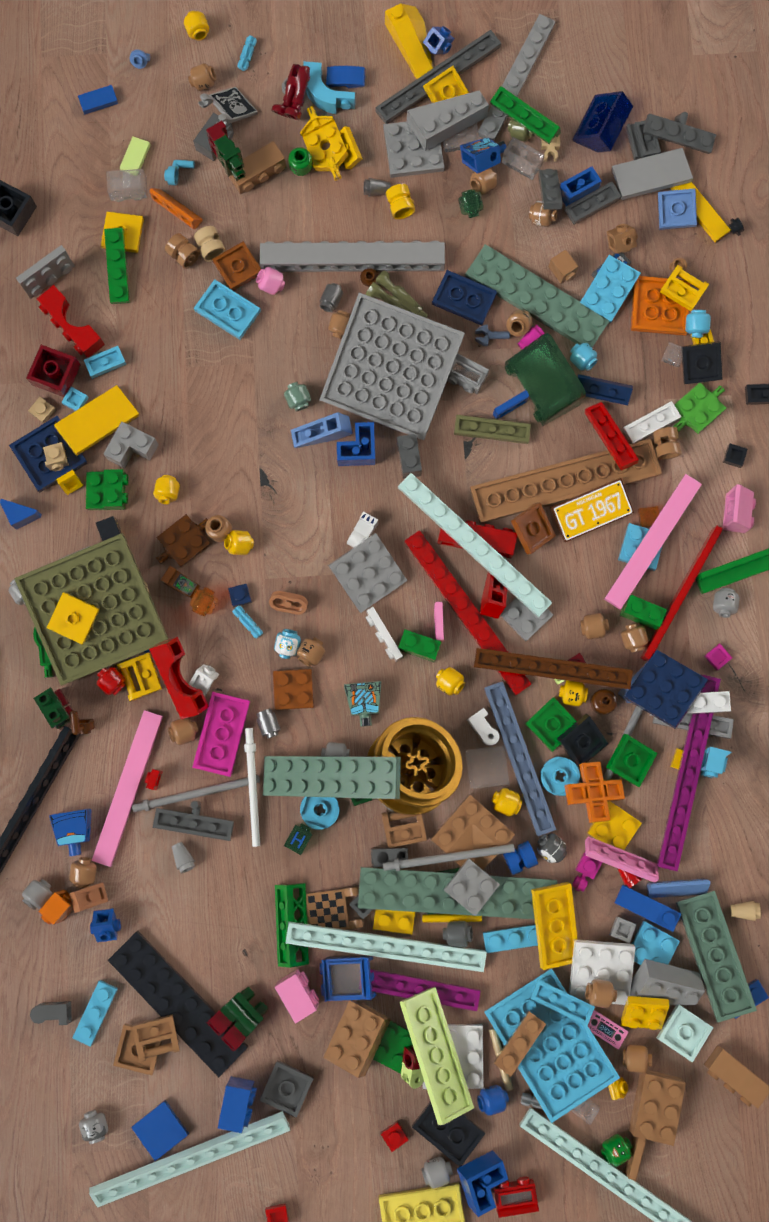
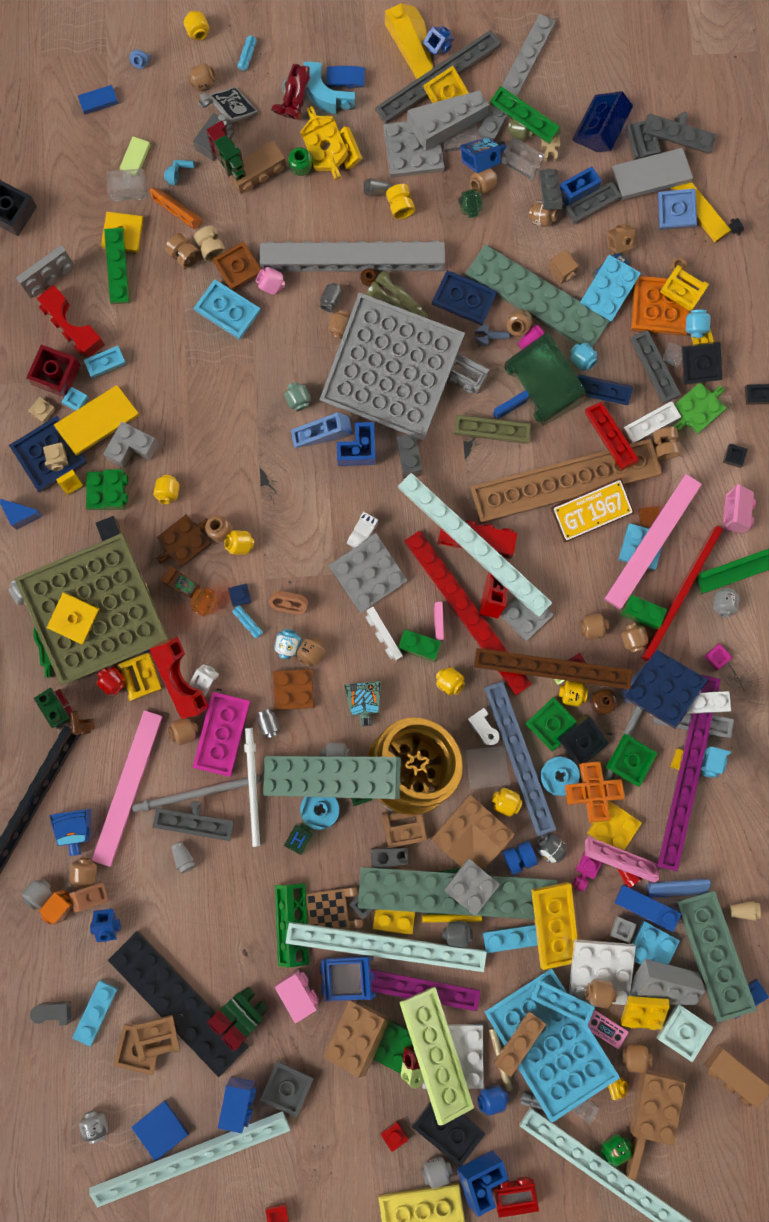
(153, 779): red plate -> none
(396, 864): light grey bar -> none
(533, 528): dark orange plate -> none
(655, 367): none -> dark grey plate

